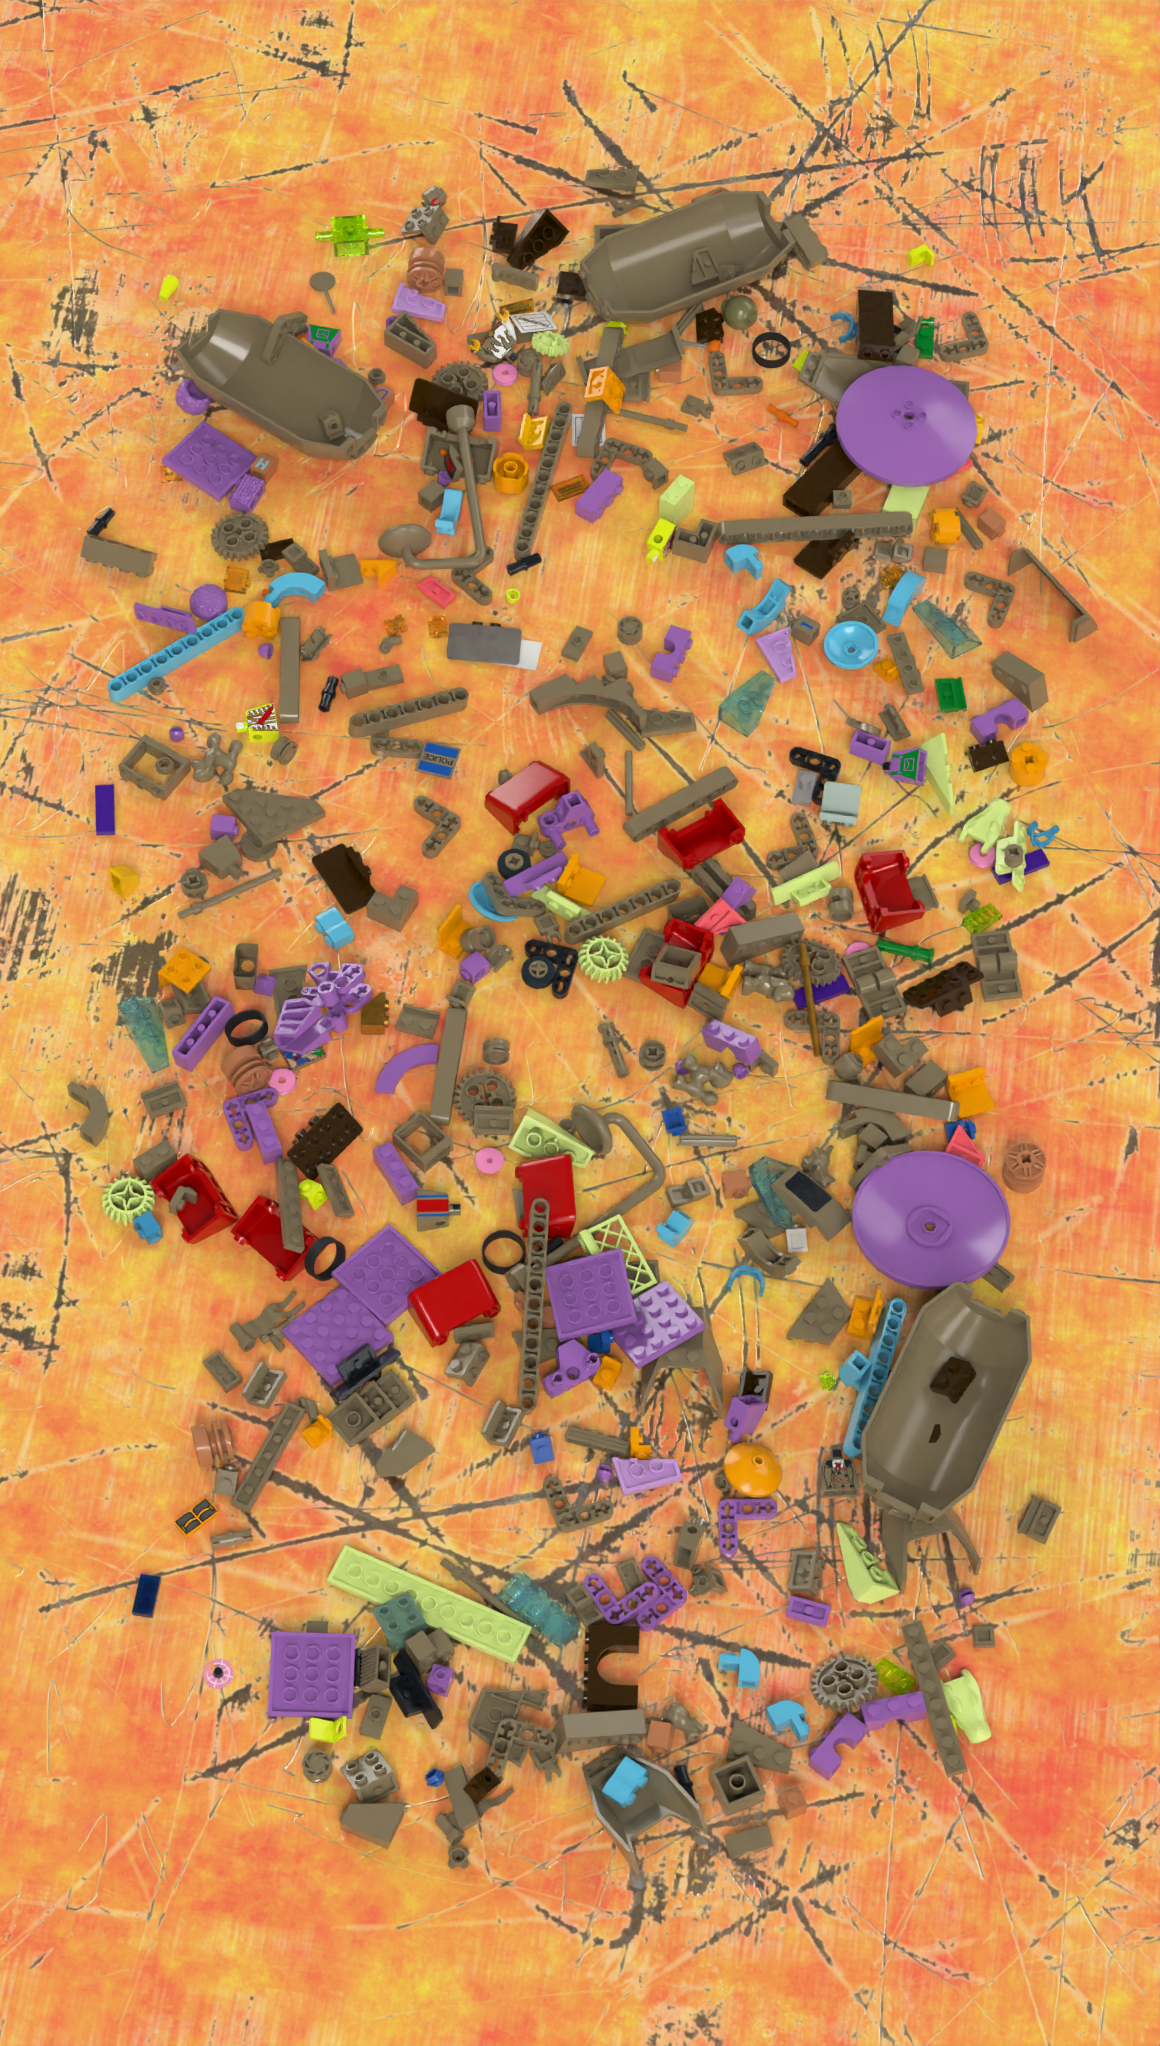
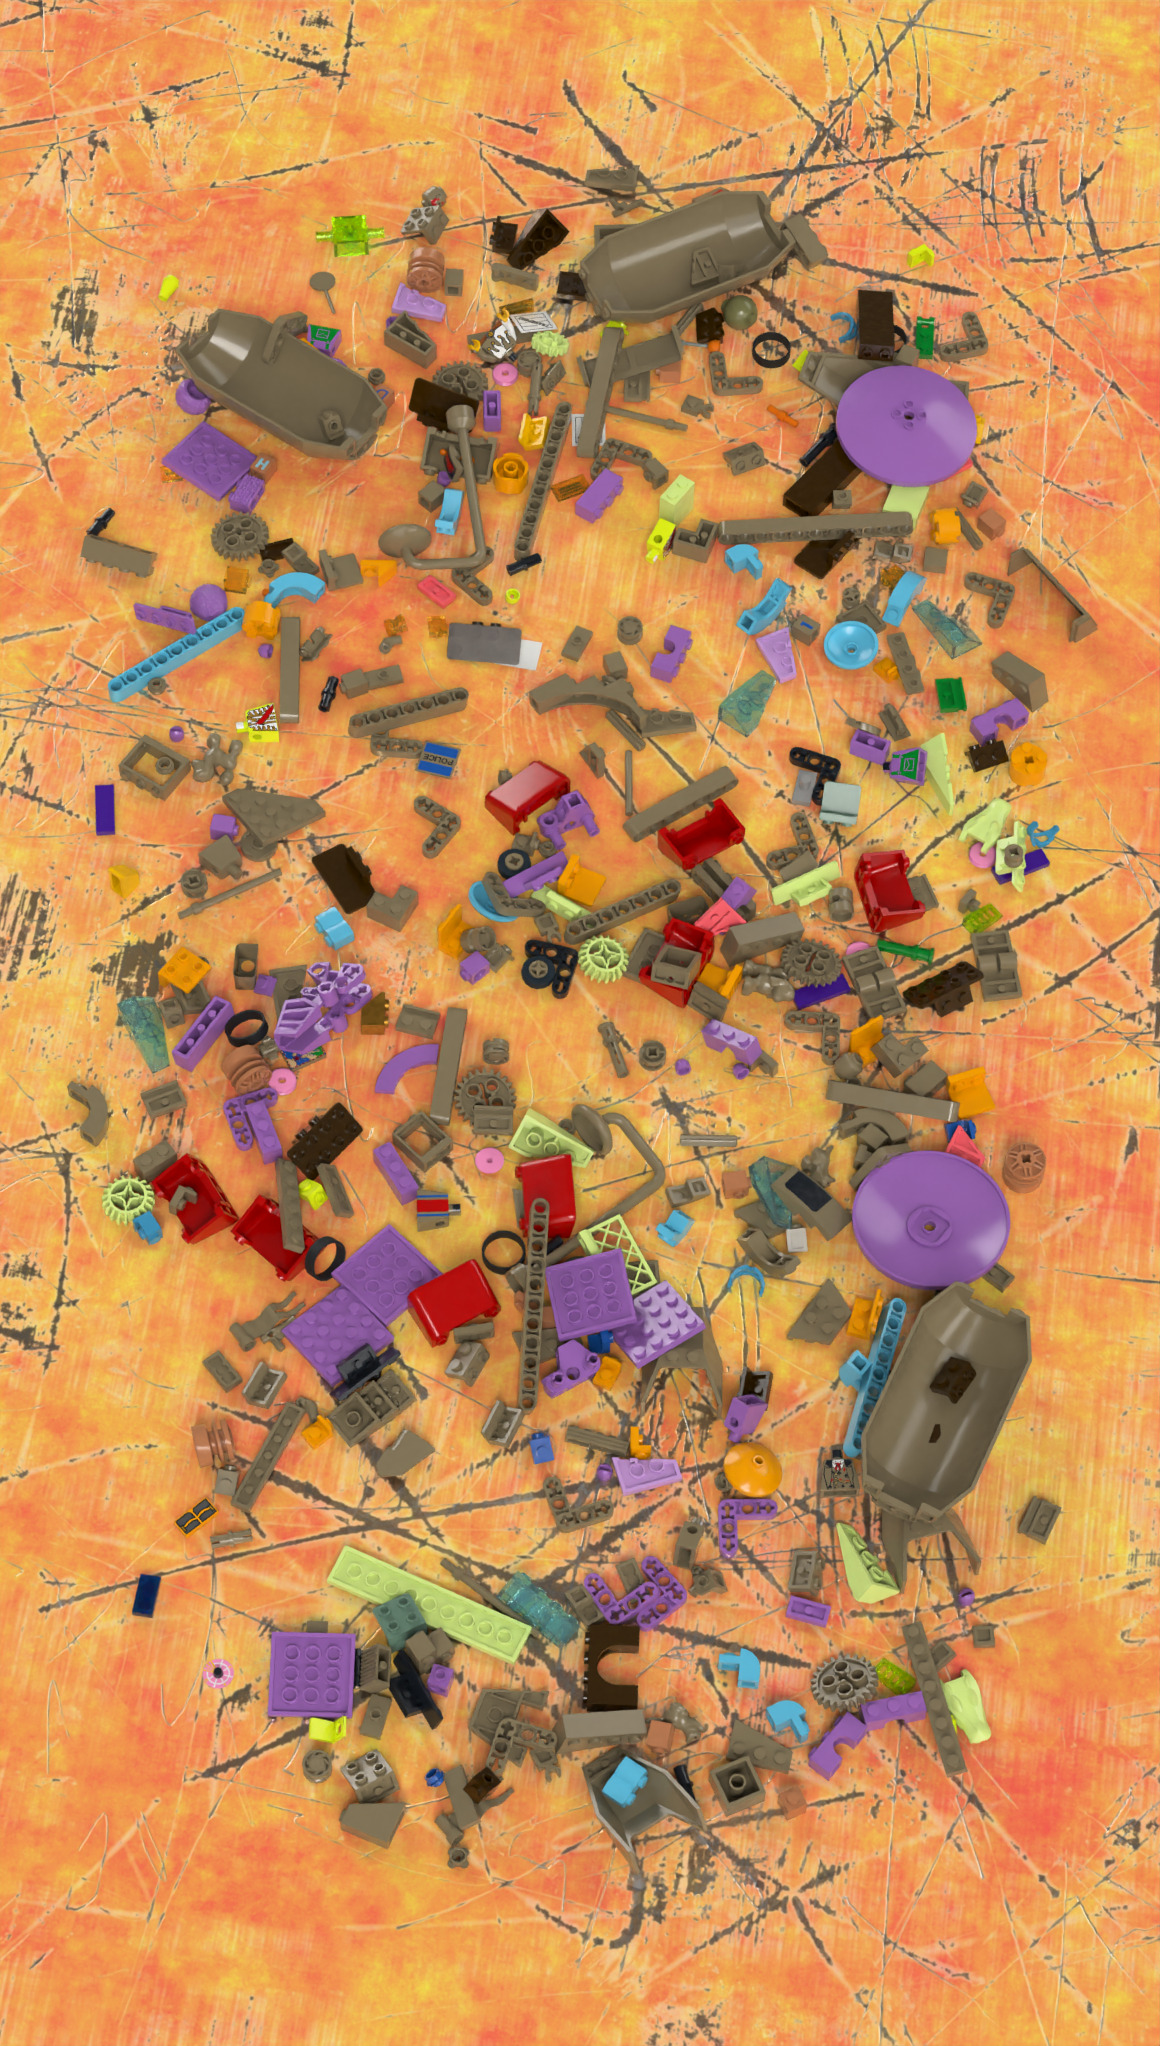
(283, 750): dark tan wheel -> none
(461, 995): dark tan bracket -> none
(605, 385): light orange bracket -> none
(674, 1121): blue bracket -> none
(699, 1075): dark tan animal -> none
(749, 1841): dark tan slope -> none
(804, 963): pearl gold bar -> none
(827, 1380): clear neon green plate -> none
(909, 329): dark tan piece -> none

